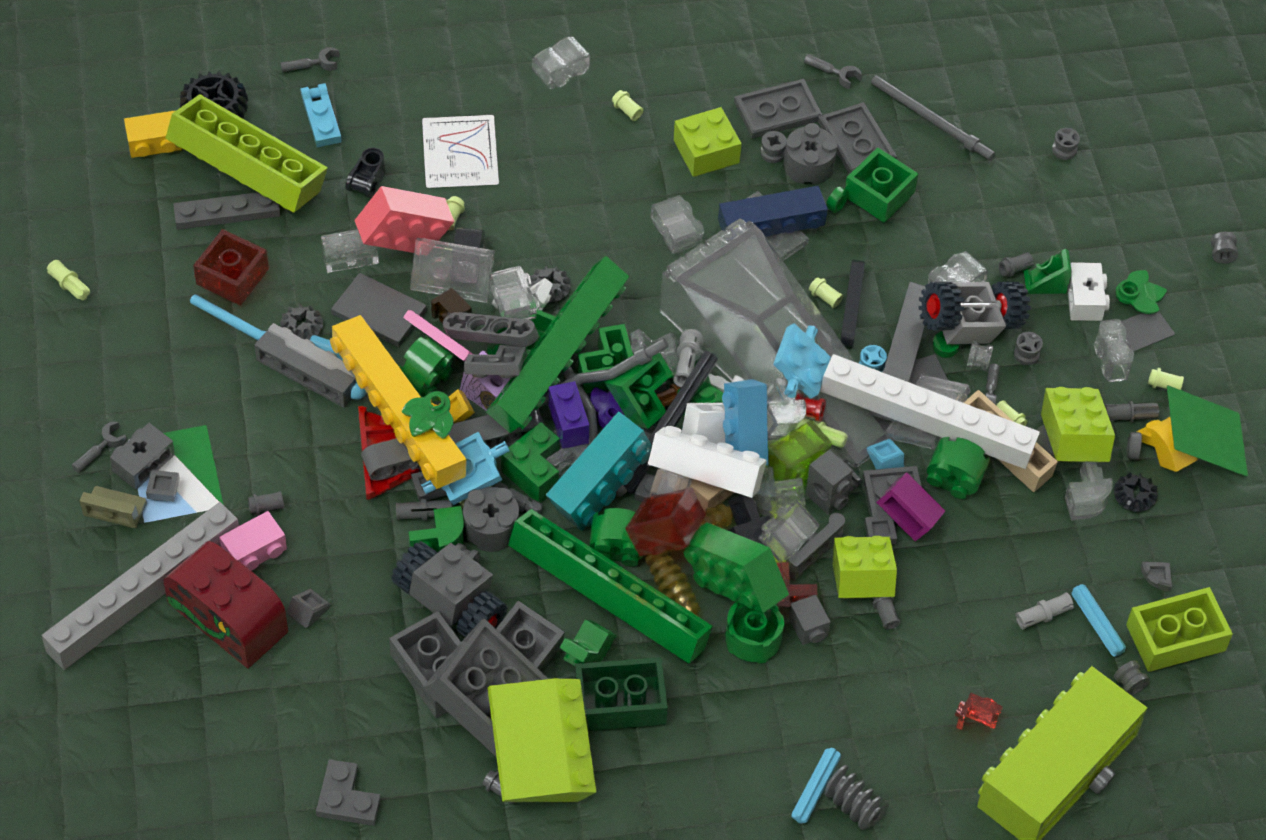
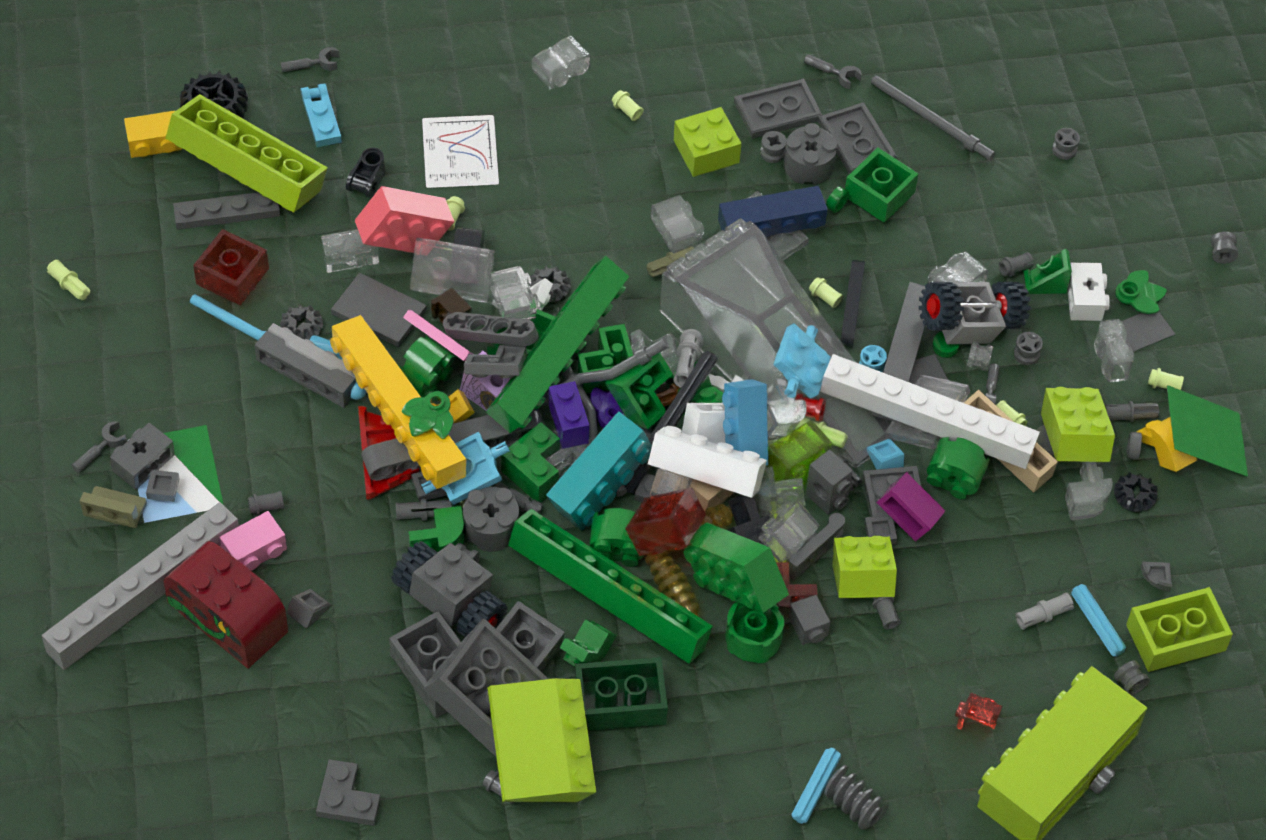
(660, 265): none -> olive axle

